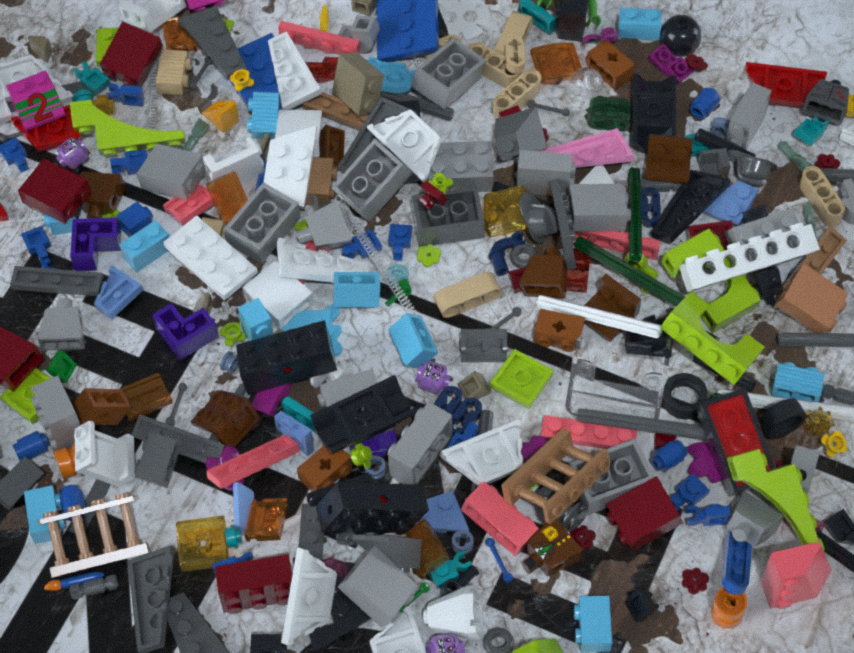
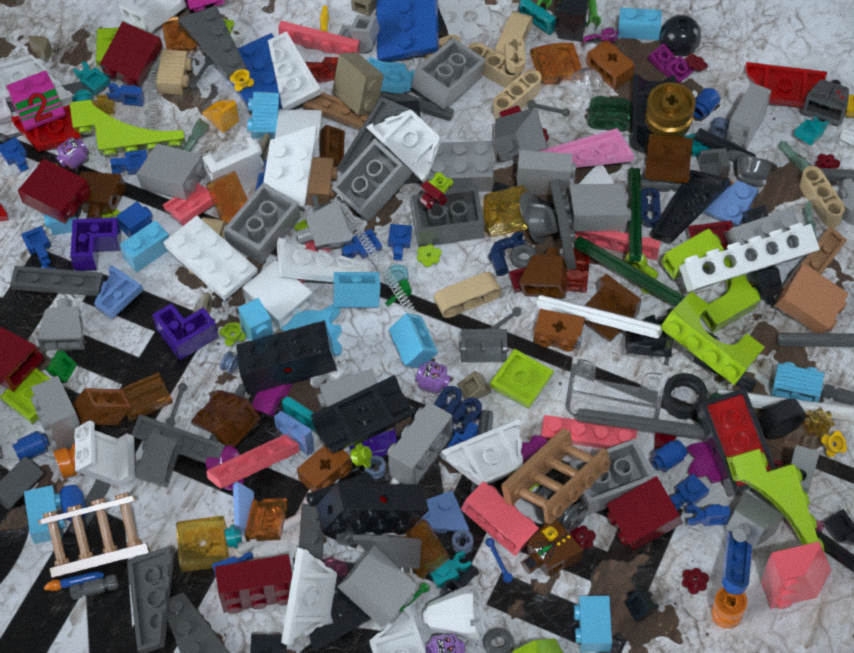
(670, 109): none -> pearl gold wheel

